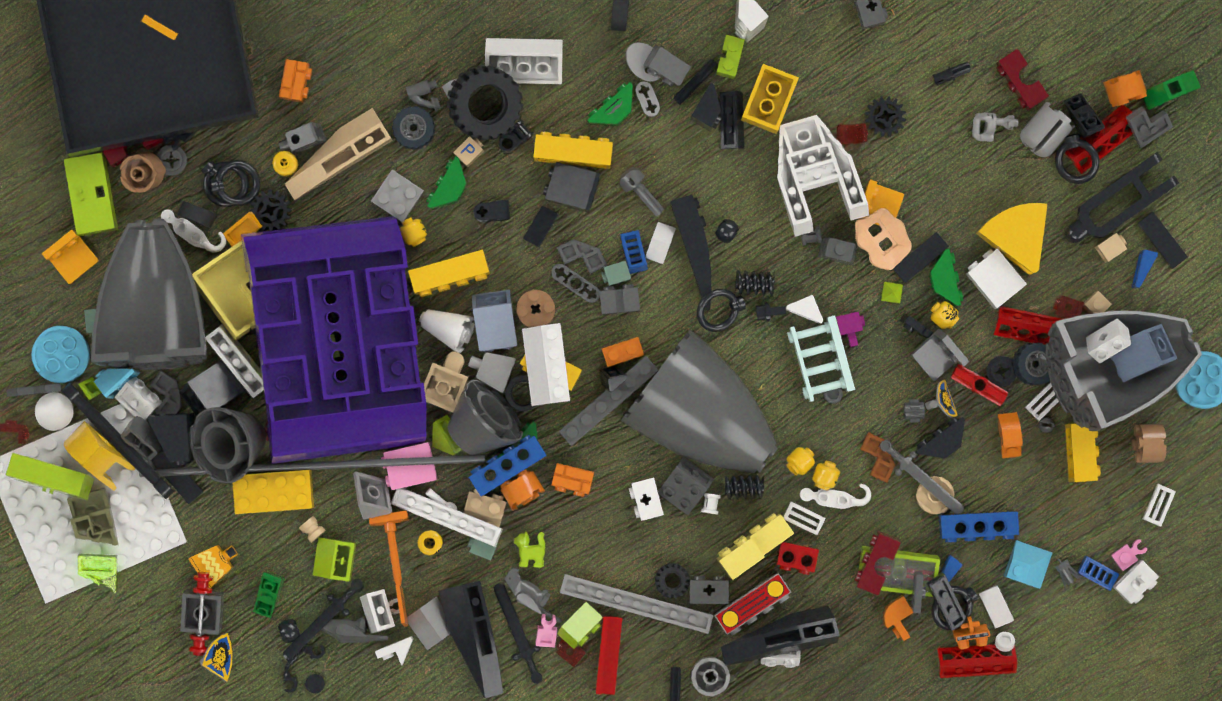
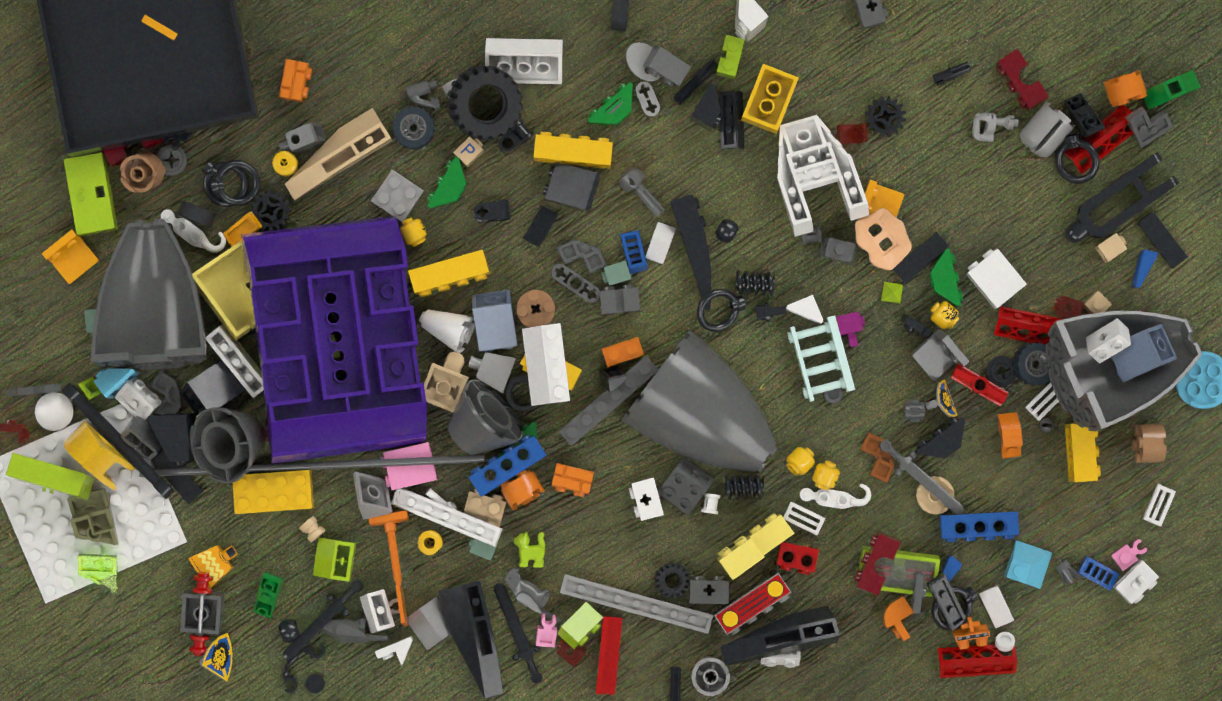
(60, 354): medium azure tile -> none
(441, 438): lime slope -> none
(1018, 234): yellow piece -> none

